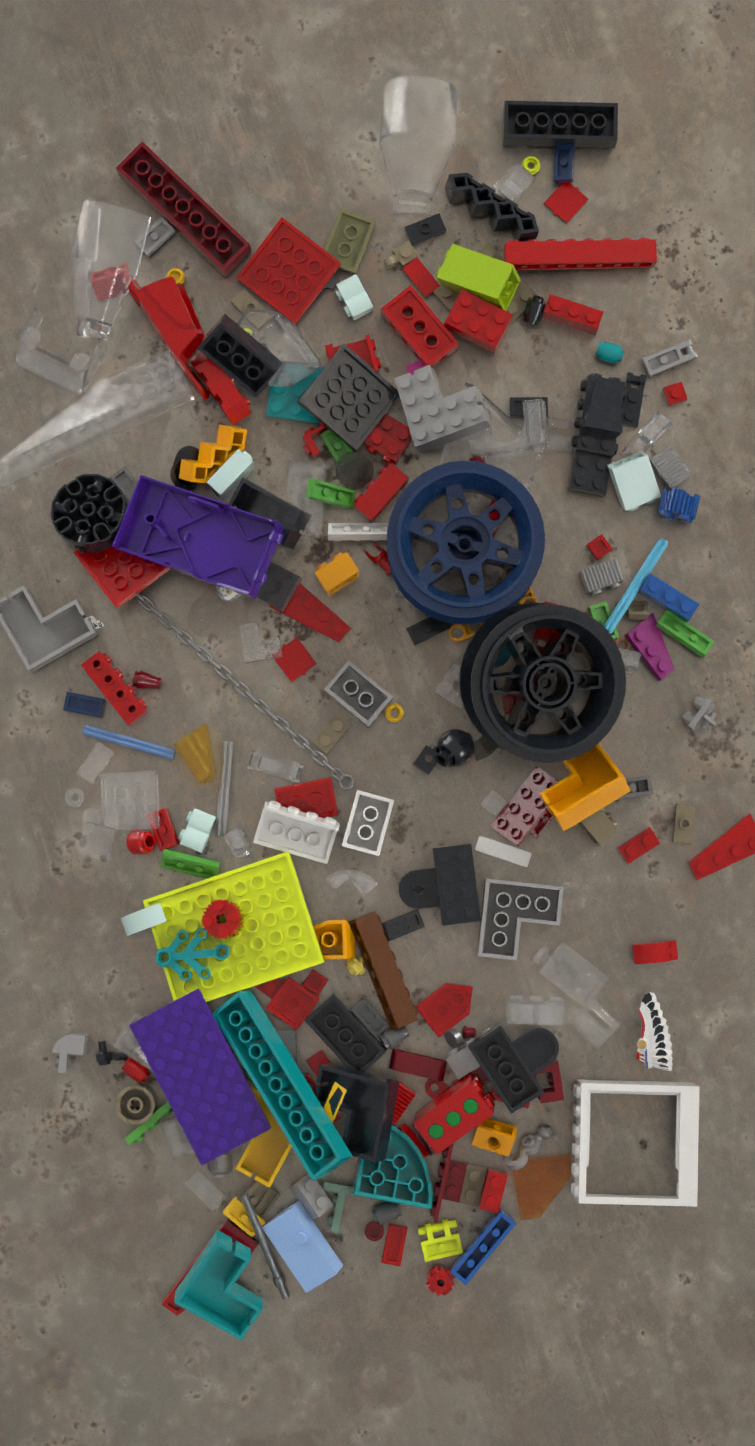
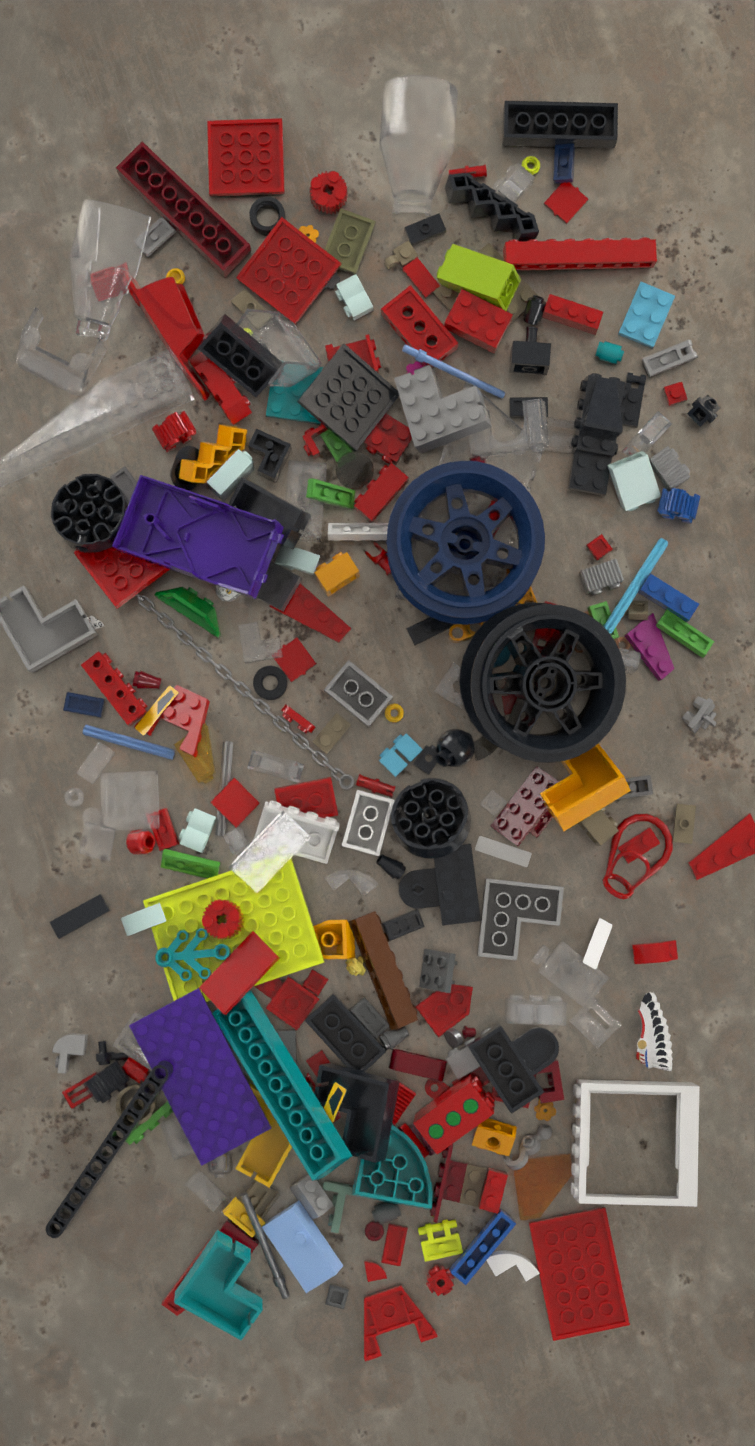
(69, 1099): none -> red tile
(79, 916): none -> black tile
(105, 1158): none -> black beam
(106, 1082): none -> black brick
(156, 710): none -> yellow sticker
(174, 431): none -> red brick
(188, 713): none -> wing
(192, 607): none -> green wedge
(234, 802): none -> red piece
(239, 972): none -> red tile
(245, 157): none -> red plate
(259, 203): none -> black tyre
(270, 694): none -> black tyre
(270, 851): none -> clear plate
(274, 452): none -> black brick
(298, 559): none -> light aqua brick
(304, 725): none -> red plate
(313, 233): none -> light orange plant
(326, 183): none -> red brick
(337, 1296): none -> dark grey tile
(374, 1271): none -> red tile
(375, 785): none -> red pin
(388, 1312): none -> red wing
(392, 867): none -> black cone
(393, 761): none -> medium azure piece
(421, 356): none -> medium blue bar
(432, 836): none -> black brick
(437, 970): none -> dark grey plate
(480, 171): none -> red pin
(503, 1260): none -> white brick
(530, 355): none -> black brick
(540, 1115): none -> light orange plant
(579, 1273): none -> red plate
(597, 943): none -> white sticker
(646, 315): none -> medium azure plate
(649, 871): none -> red animal
(704, 410): none -> black brick

